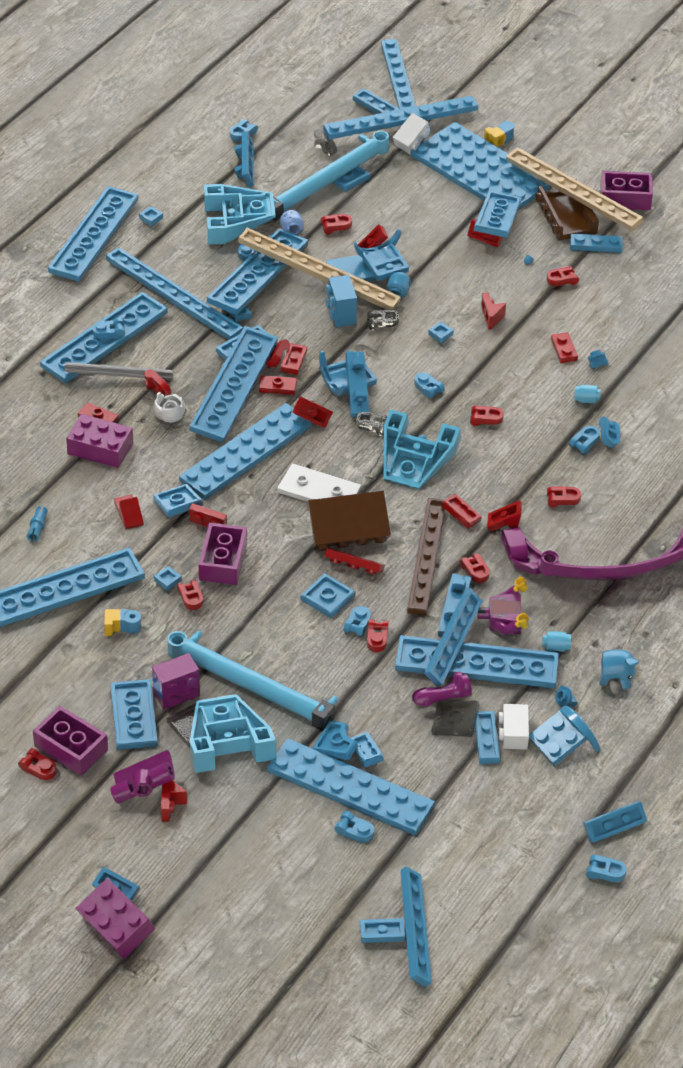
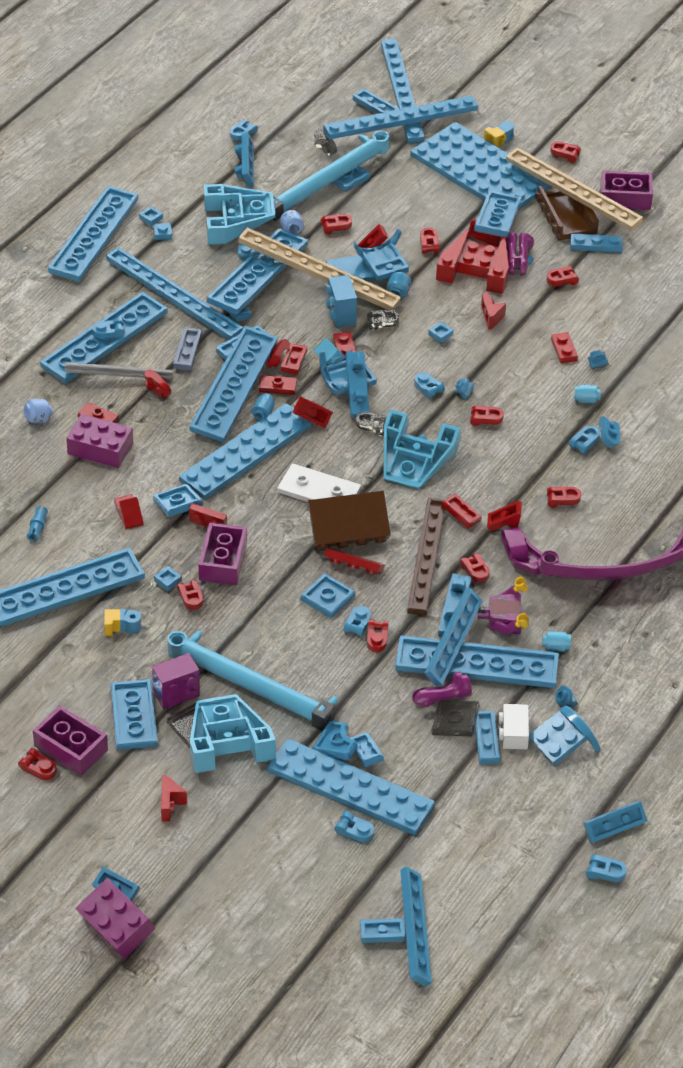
(37, 410): none -> light blue head
(143, 777): magenta panel -> none
(162, 231): none -> dark azure plate
(169, 408): white hair -> none
(187, 349): none -> sand blue plate
(263, 406): none -> dark azure brick
(332, 354): none -> medium azure brick
(344, 342): none -> red plate
(411, 133): white brick -> none
(429, 236): none -> red plate
(464, 387): none -> dark azure plate
(475, 260): none -> red wedge
(519, 262): none -> magenta piece
(565, 150): none -> red plate
(618, 665): dark azure piece -> none

